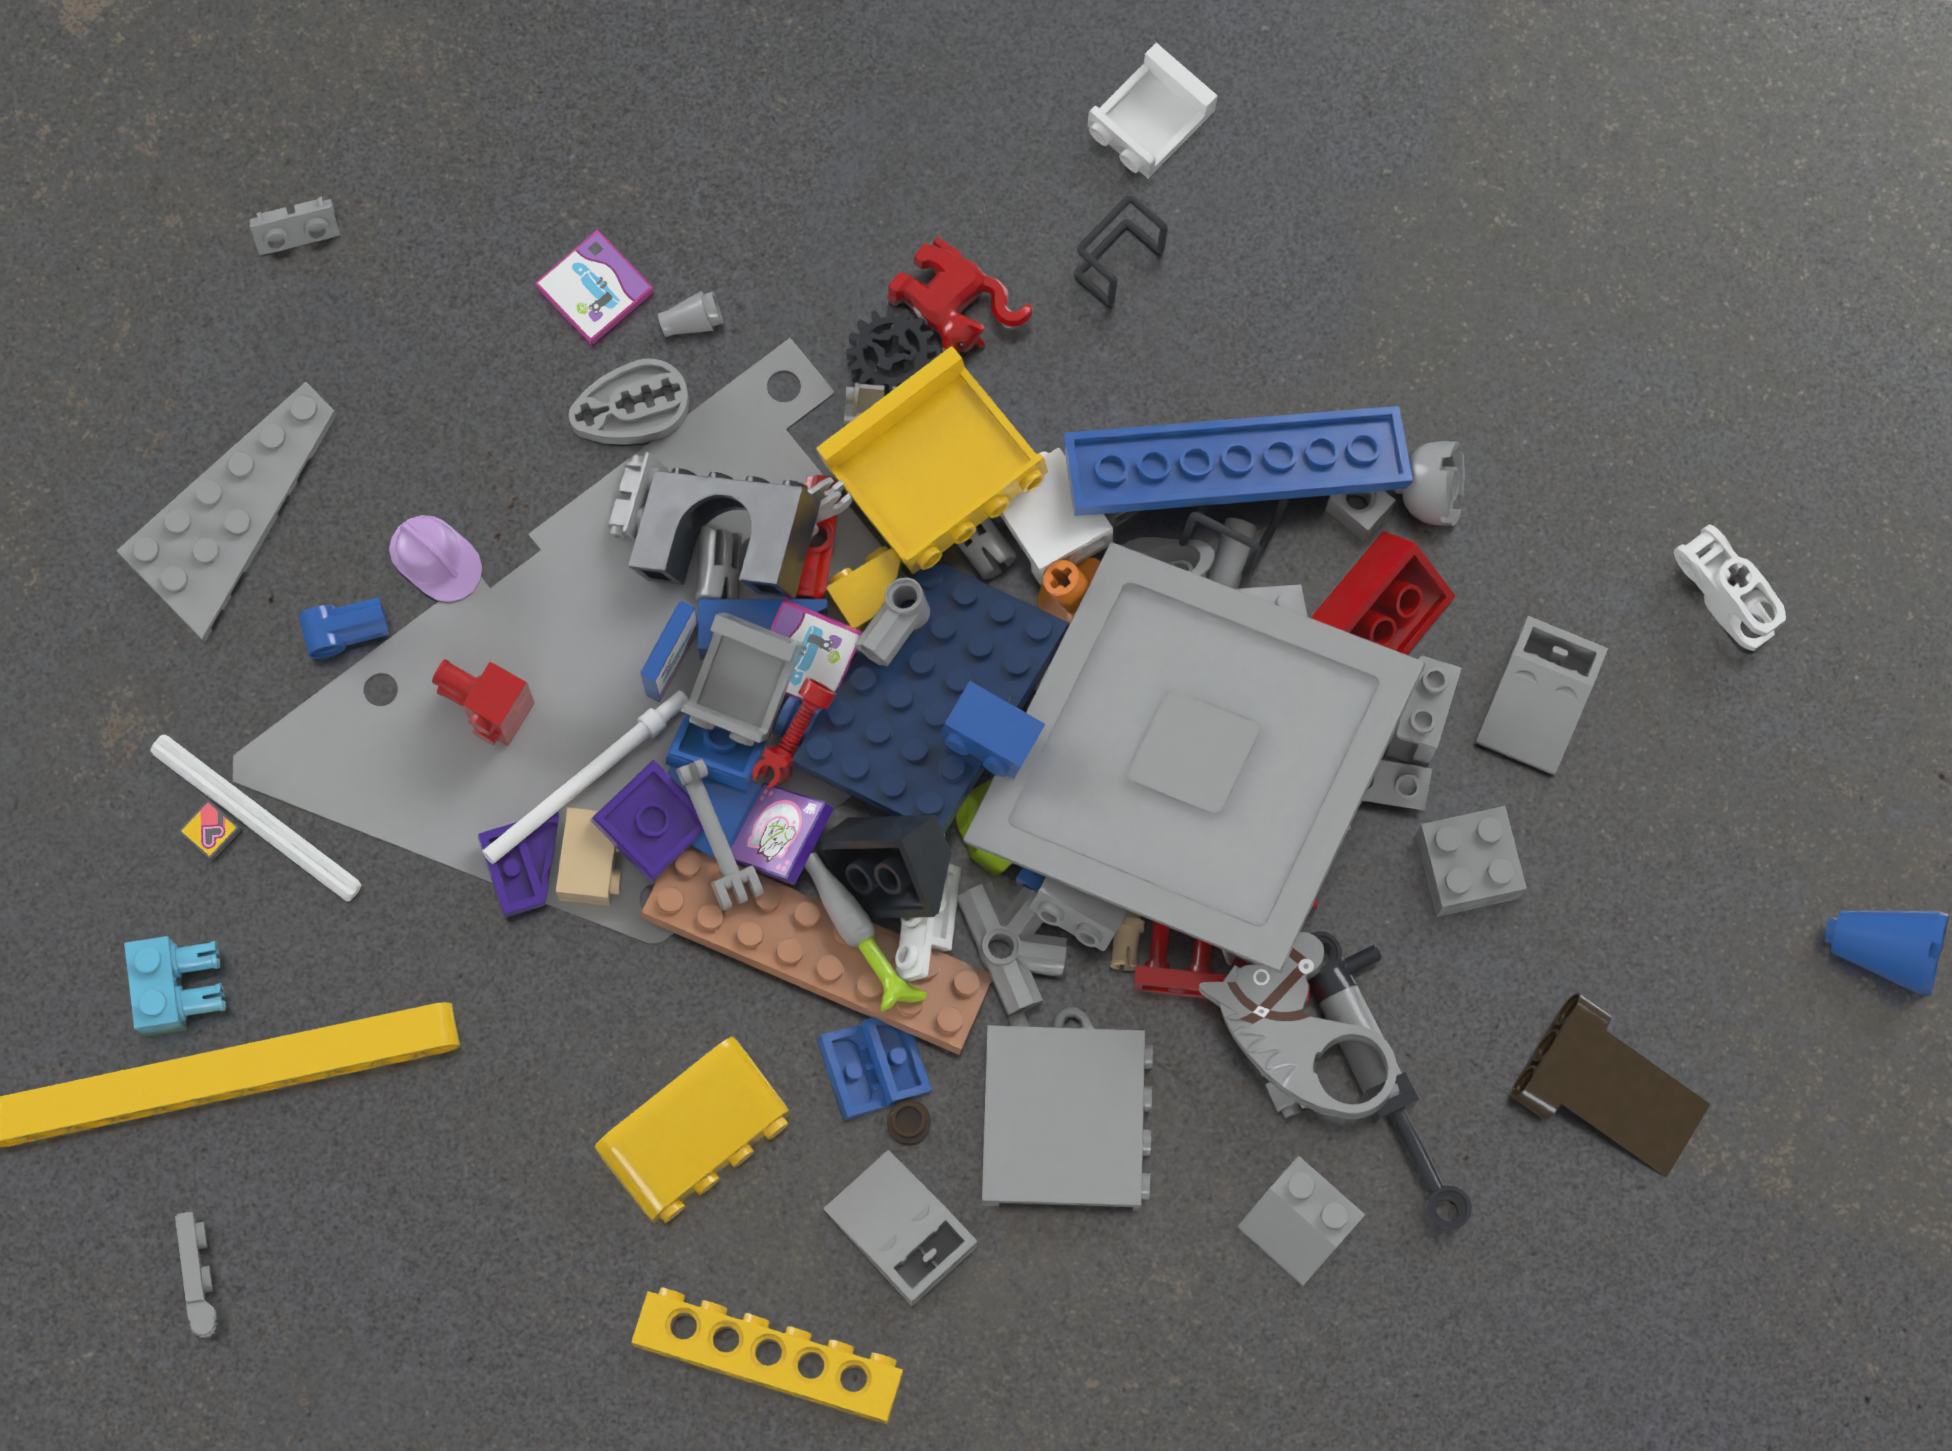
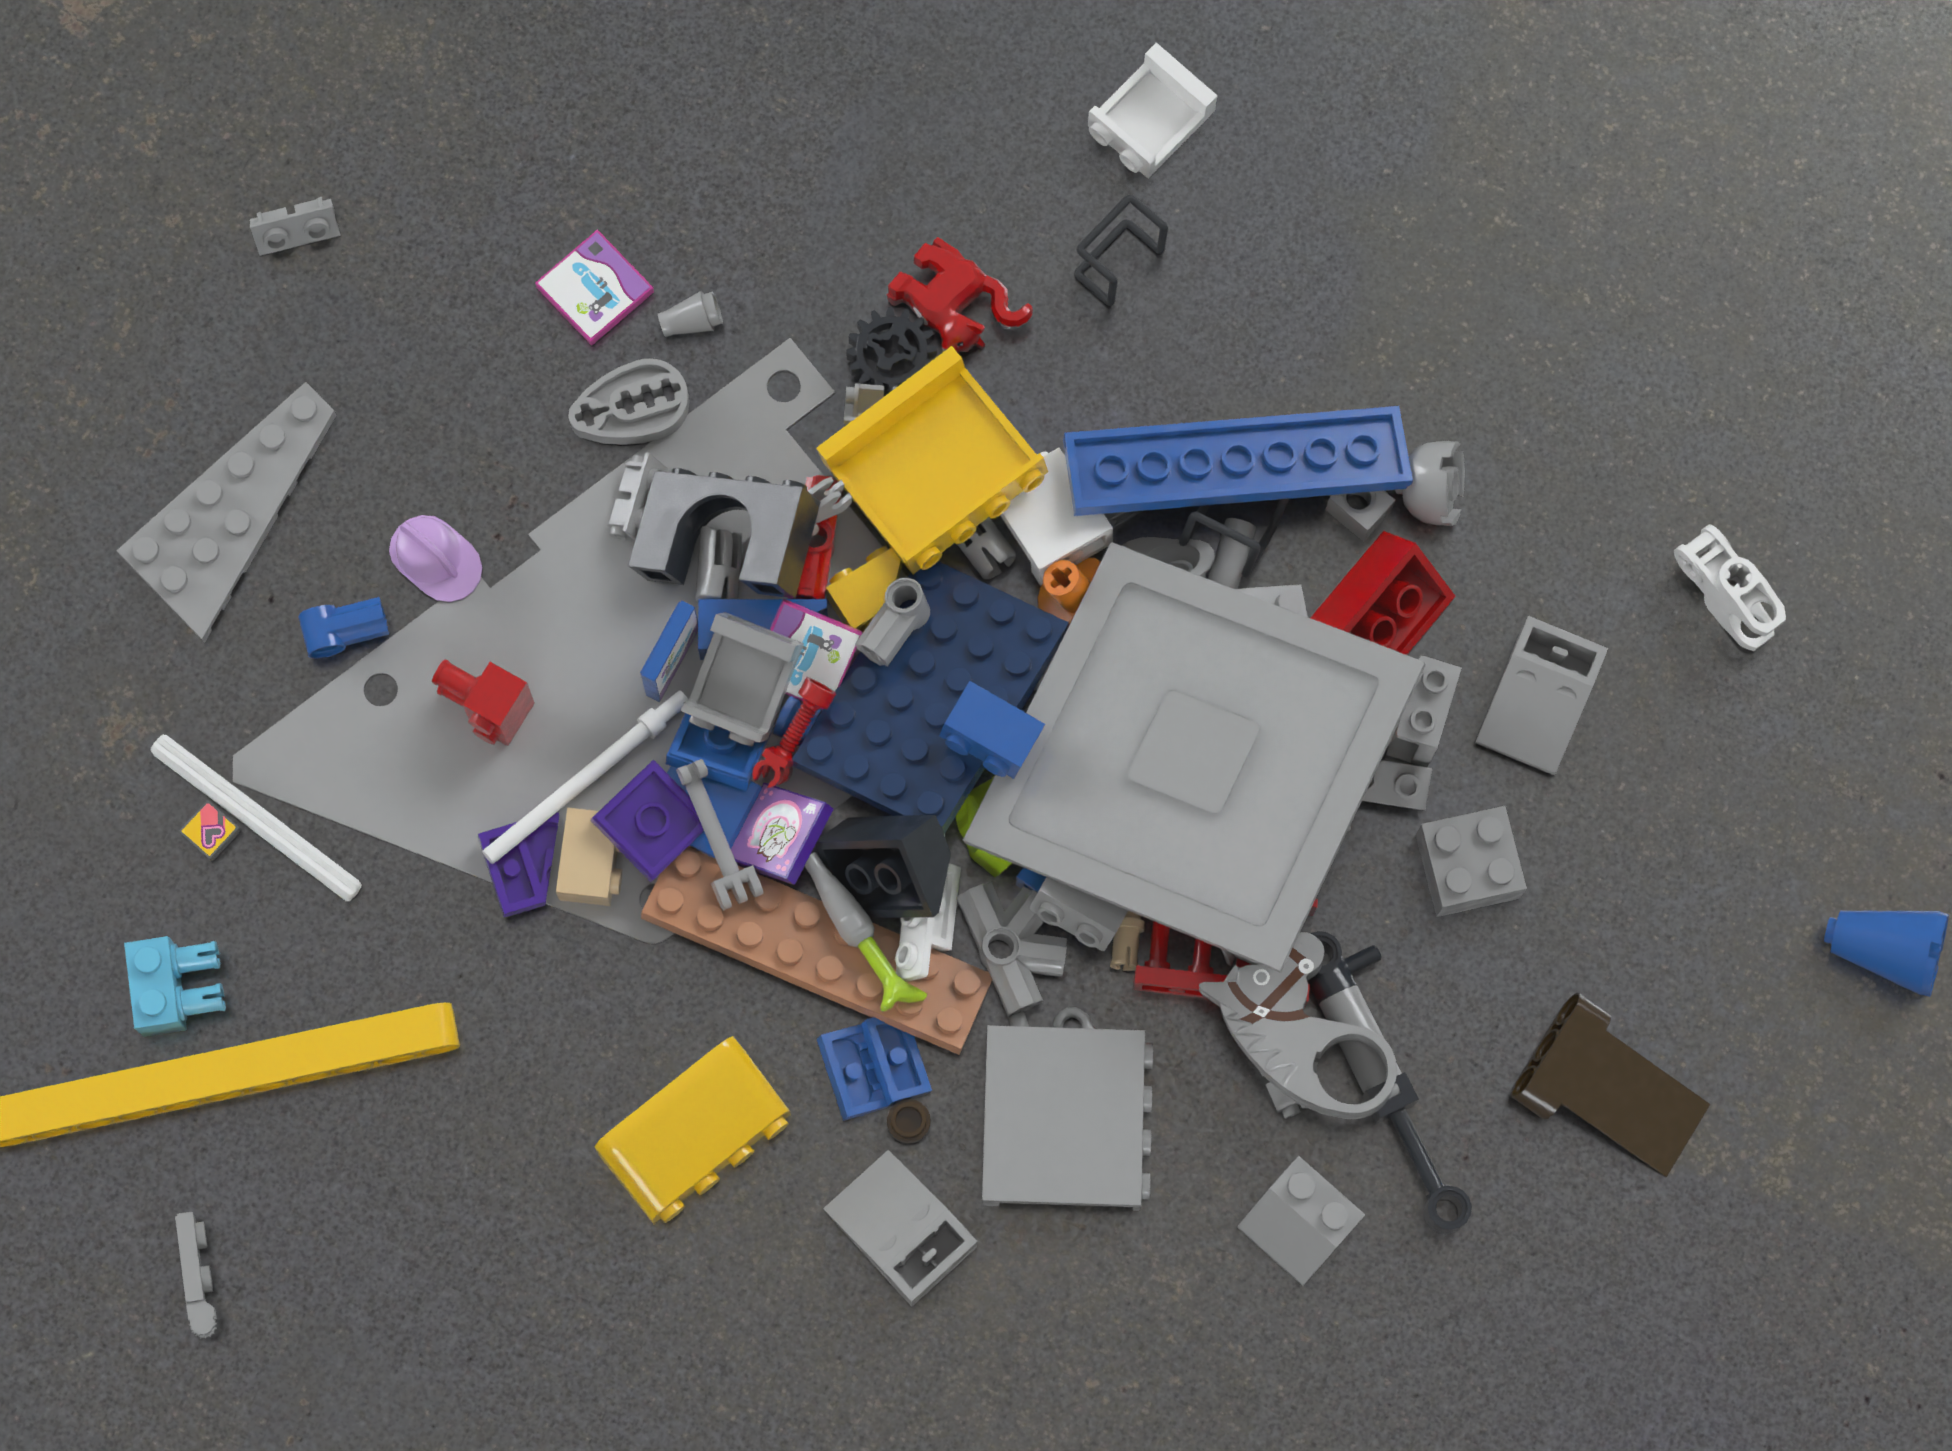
(656, 1336): yellow brick -> none

